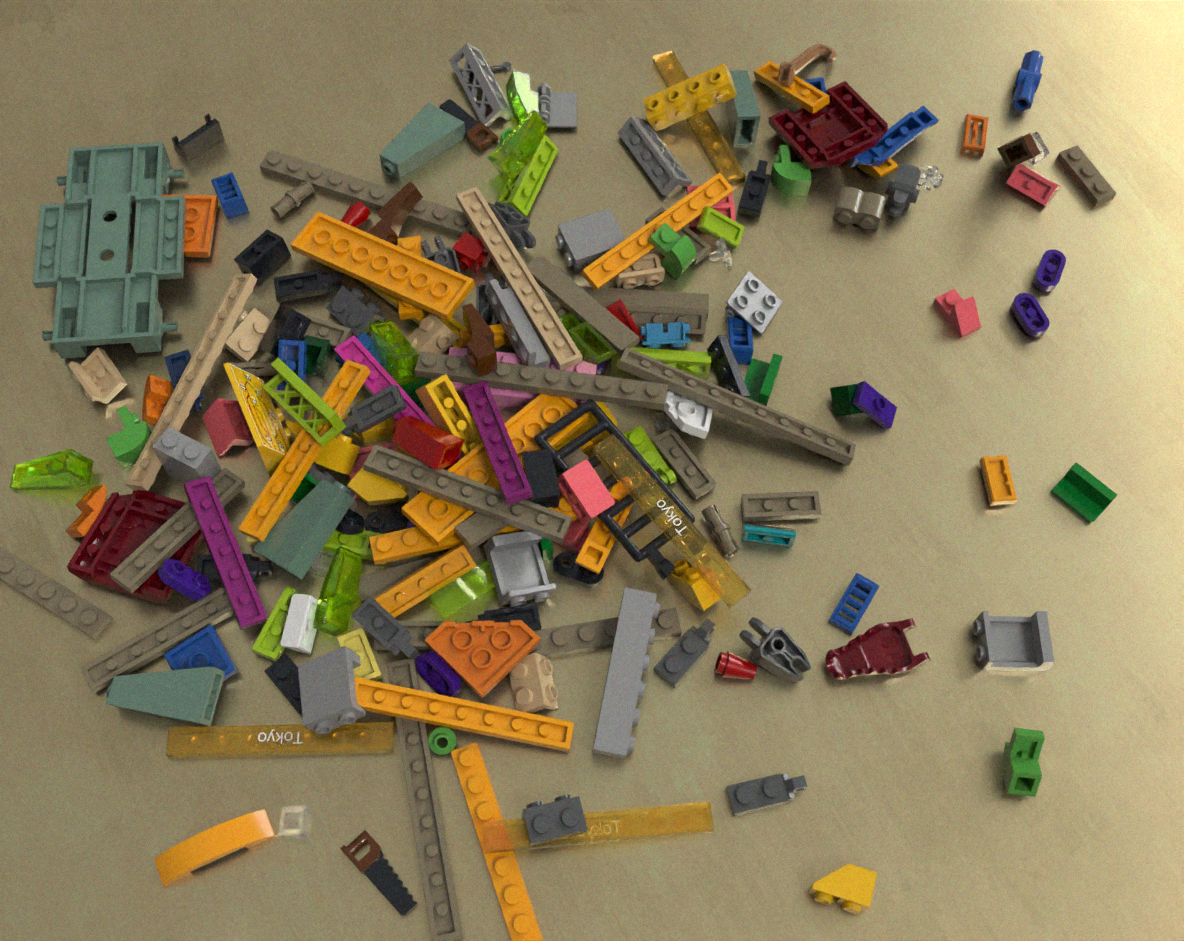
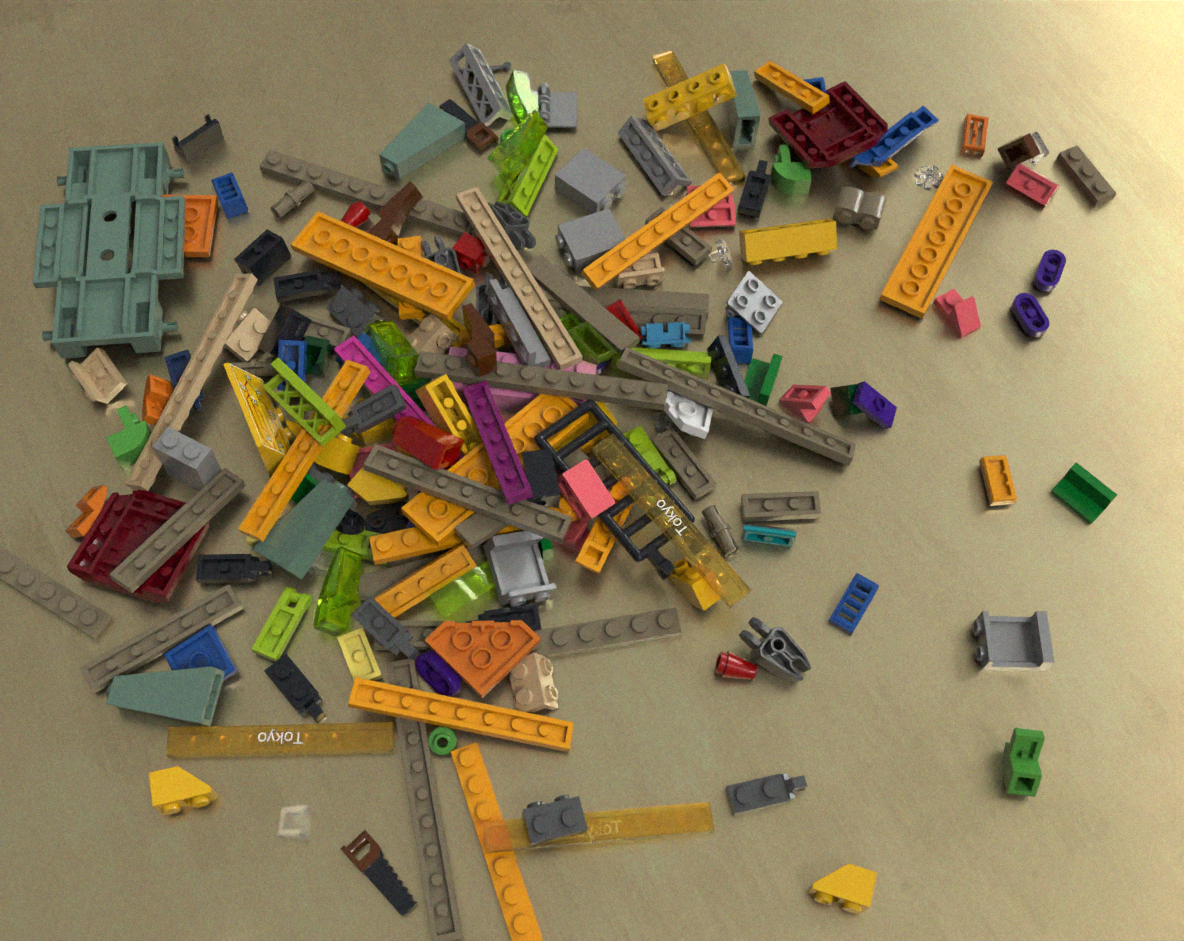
(53, 472): clear neon green slope -> none
(177, 789): none -> yellow slope
(184, 579): dark purple plate -> none
(212, 845): light orange slope -> none
(225, 553): magenta plate -> none
(227, 425): coral panel -> none
(299, 629): white slope -> none
(329, 691): light grey panel -> none
(575, 573): black plate -> none
(590, 182): none -> light grey brick
(624, 674): light grey brick -> none
(678, 250): bright green brick -> none
(685, 653): dark grey hinge -> none
(720, 227): lime tile -> none
(788, 240): none -> yellow brick
(790, 69): medium nougat piece -> none
(805, 400): none -> coral slope
(875, 652): dark red animal -> none
(903, 189): dark grey hinge -> none
(936, 241): none -> light orange plate
(1027, 80): blue piece -> none

